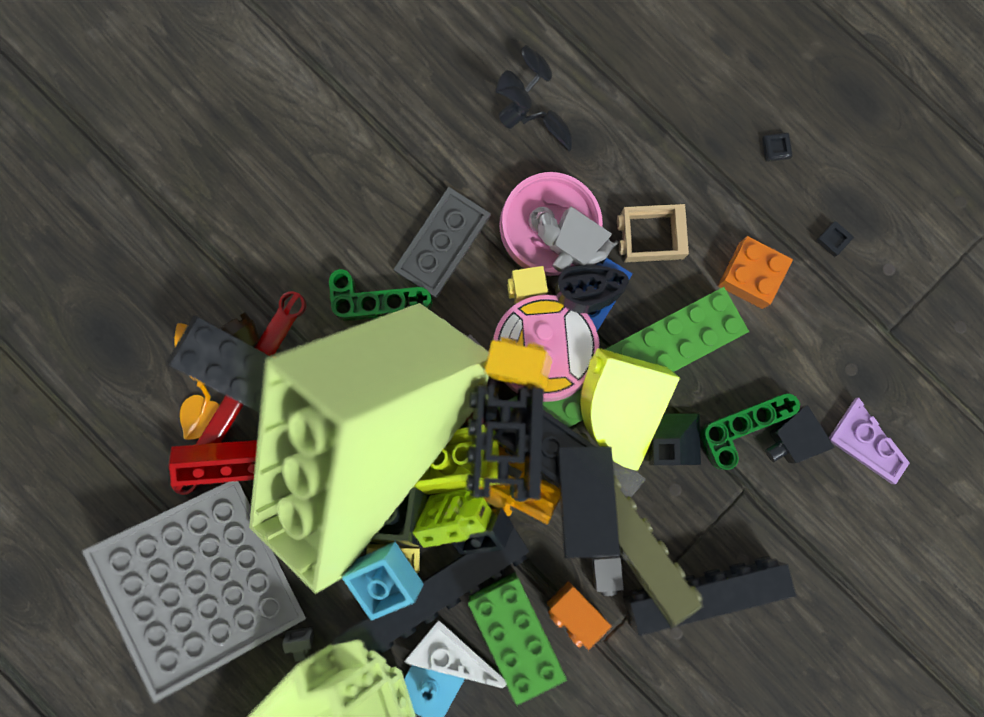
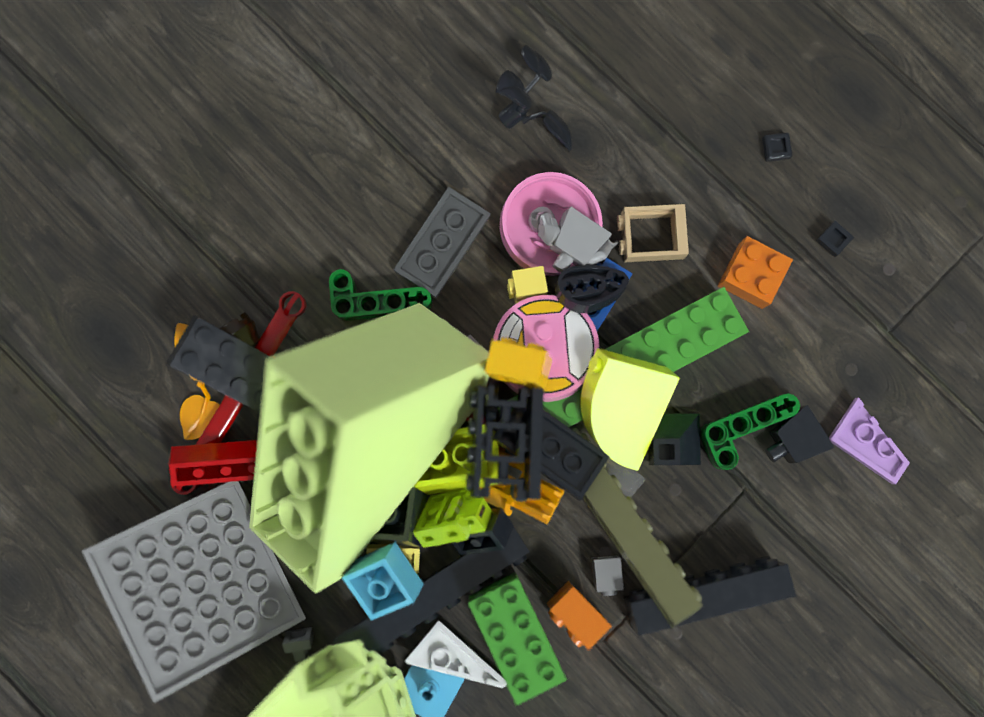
(588, 502): black tile -> none

